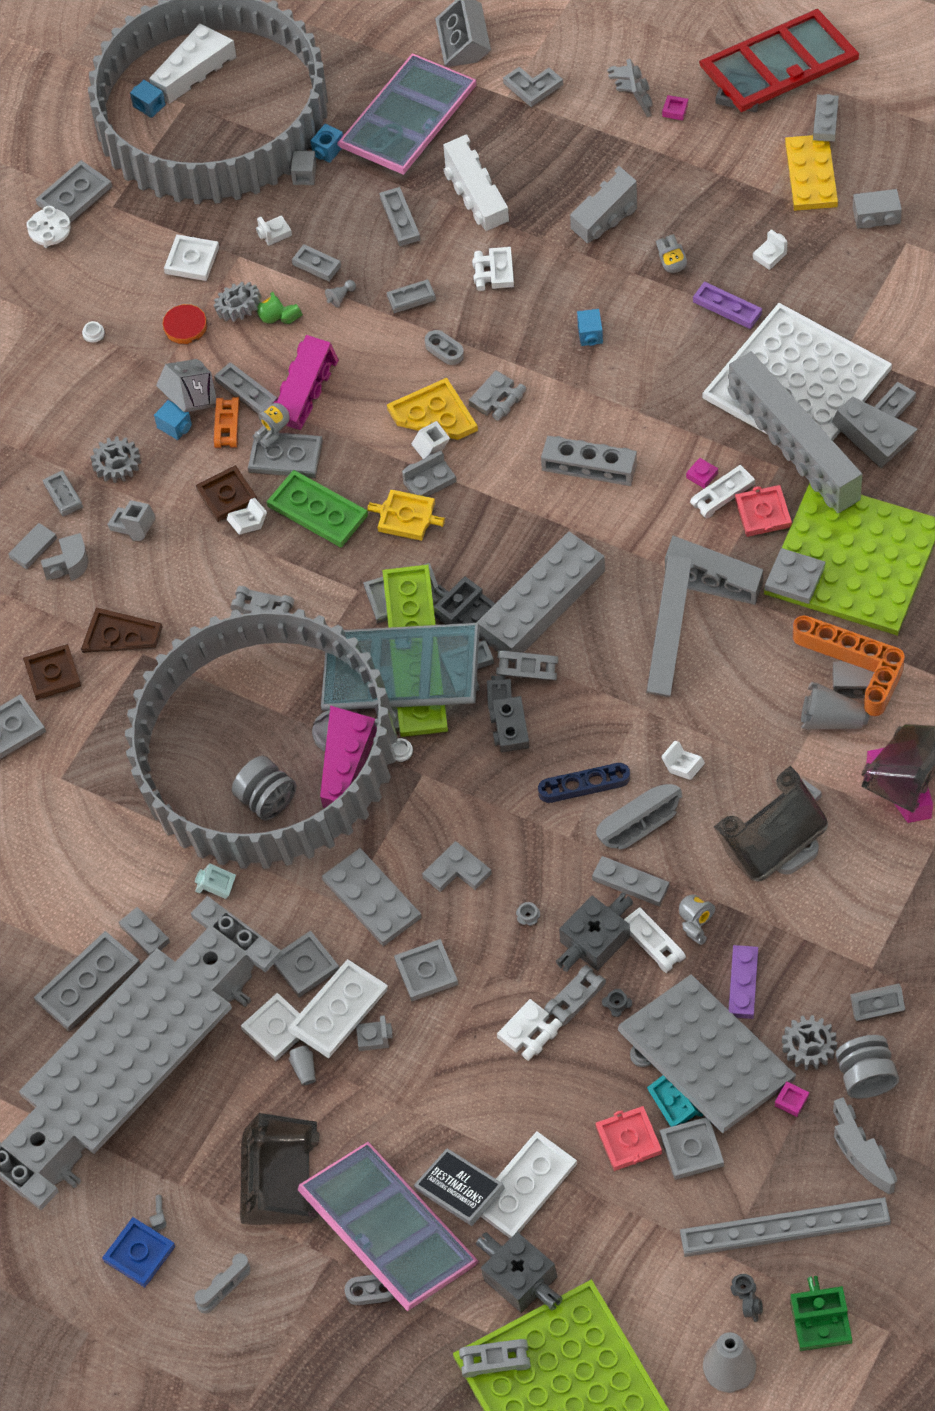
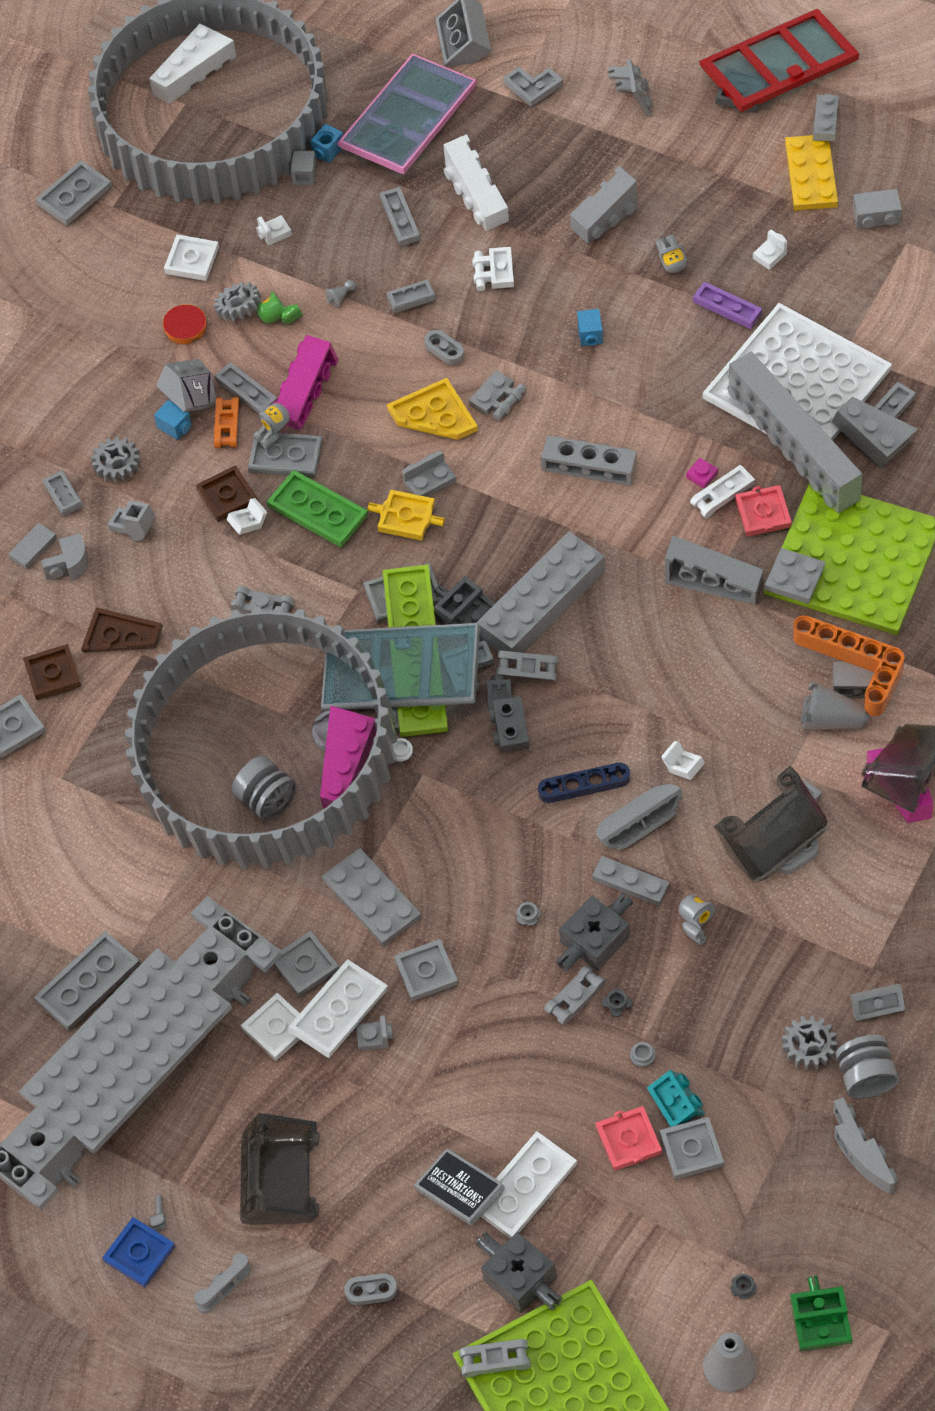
(55, 220): white plate -> none
(93, 332): white plate -> none
(143, 931): light grey plate -> none
(147, 98): dark azure brick -> none
(215, 881): light aqua bracket -> none
(303, 1064): light grey cone -> none
(316, 262): light grey plate -> none
(387, 1225): clear light blue door -> none
(430, 440): white brick -> none
(453, 863): light grey plate -> none
(523, 1026): white plate -> none
(654, 940): white plate -> none
(668, 625): light grey tile -> none
(675, 107): dark pink plate -> none
(706, 1053): light grey plate -> none
(743, 981): medium lavender plate -> none
(752, 1306): dark grey plate -> none
(785, 1227): light grey tile -> none
(791, 1099): dark pink plate -> none

